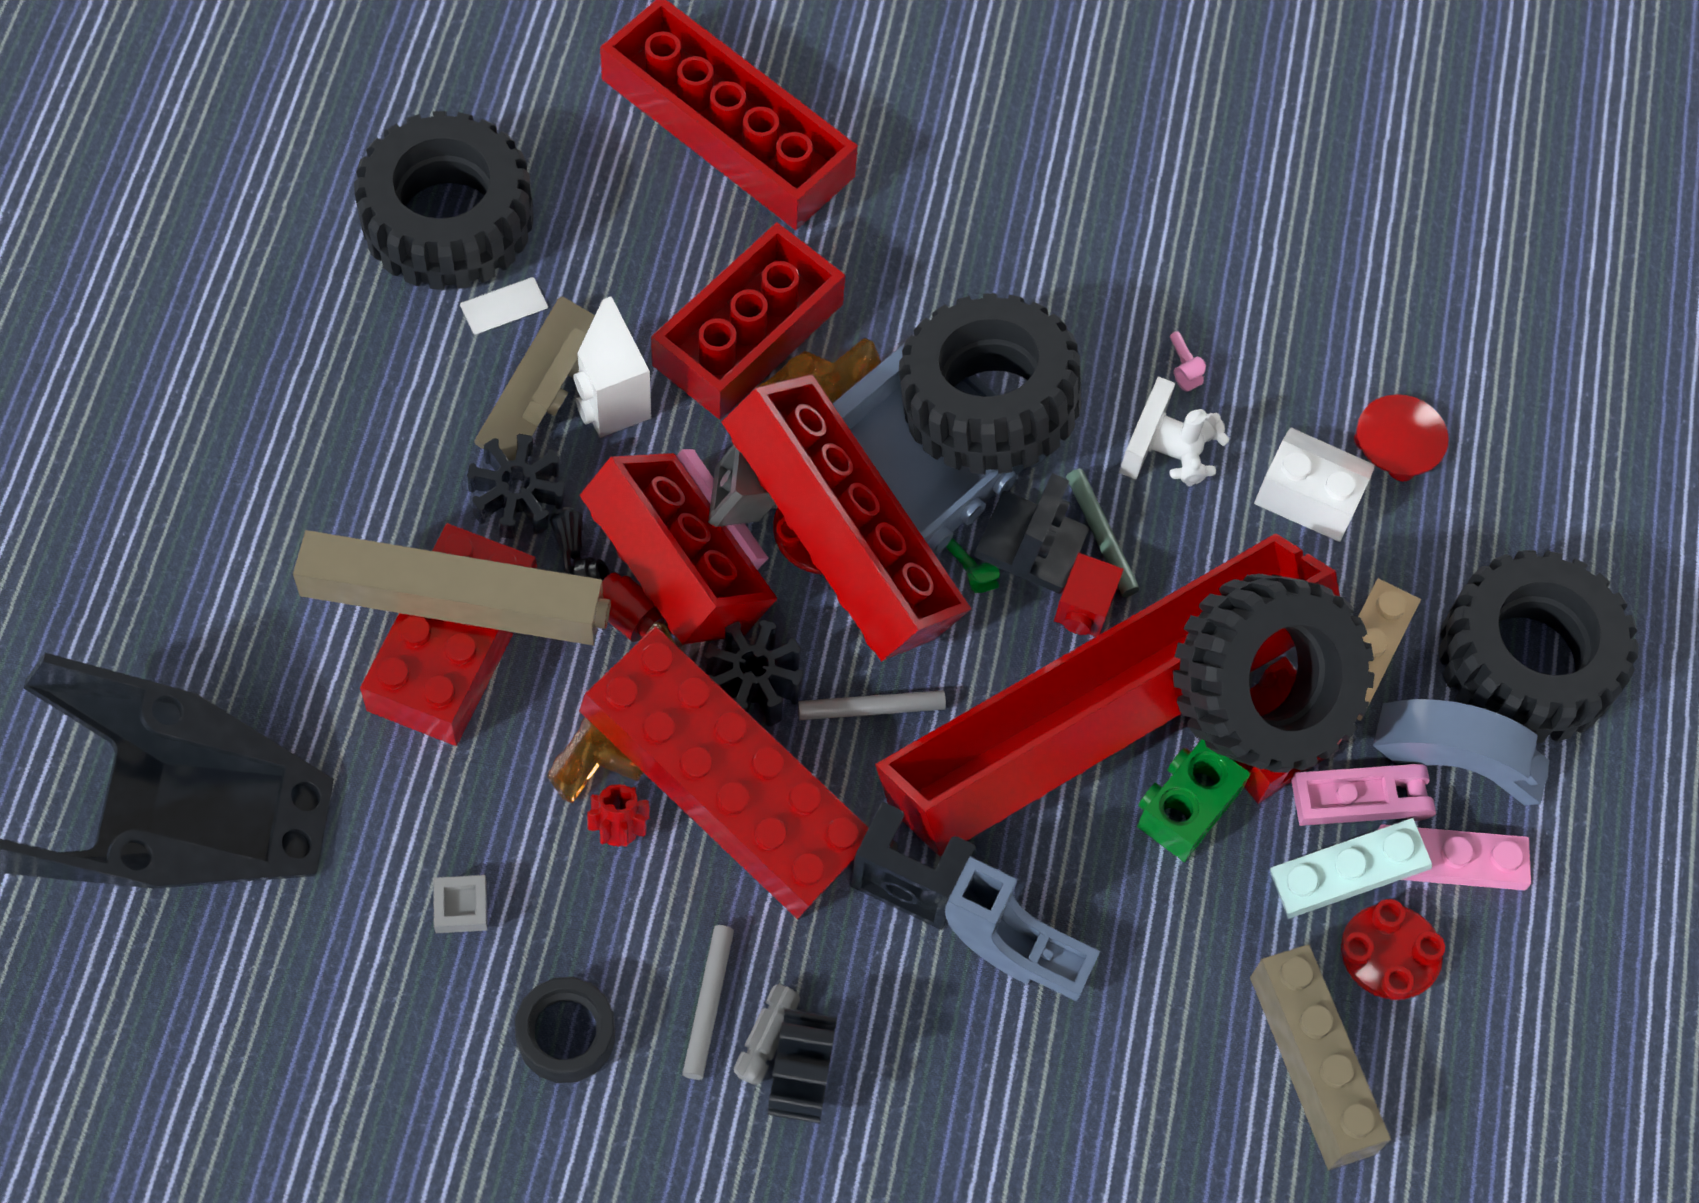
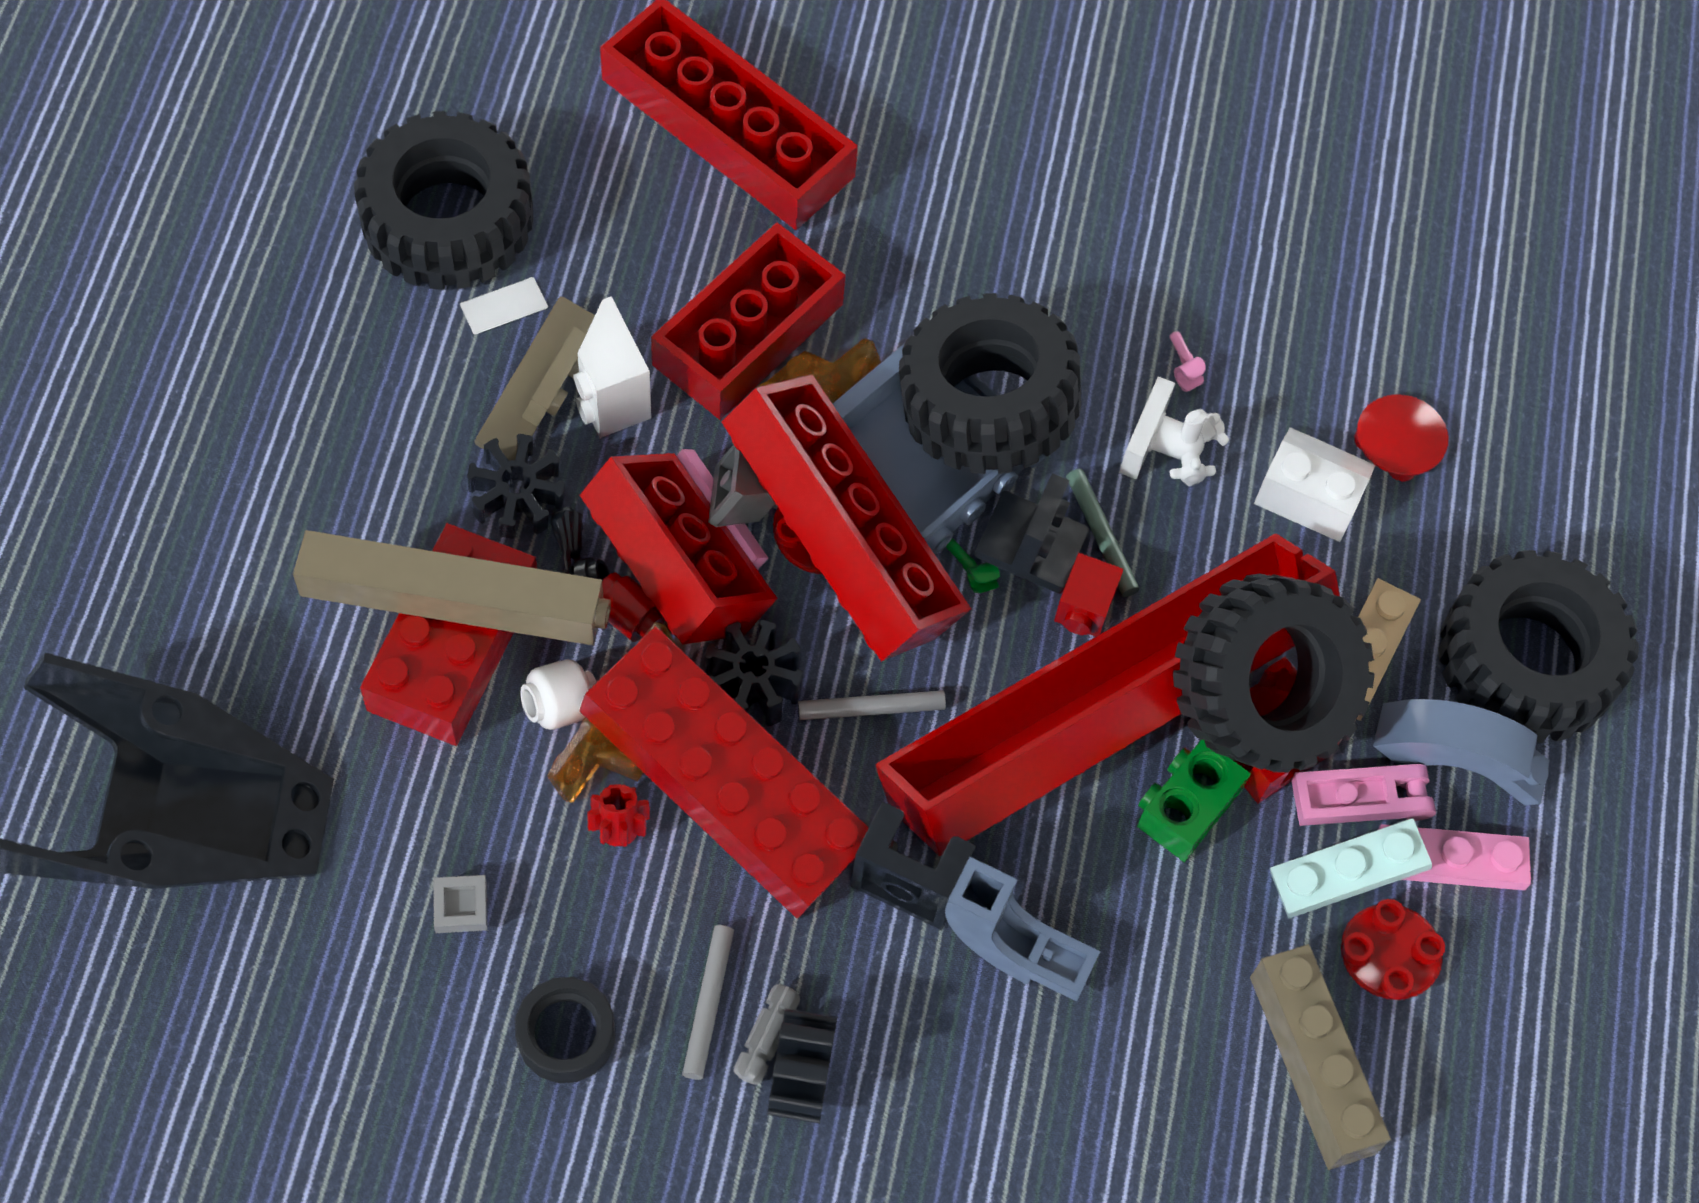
(556, 693): none -> white head

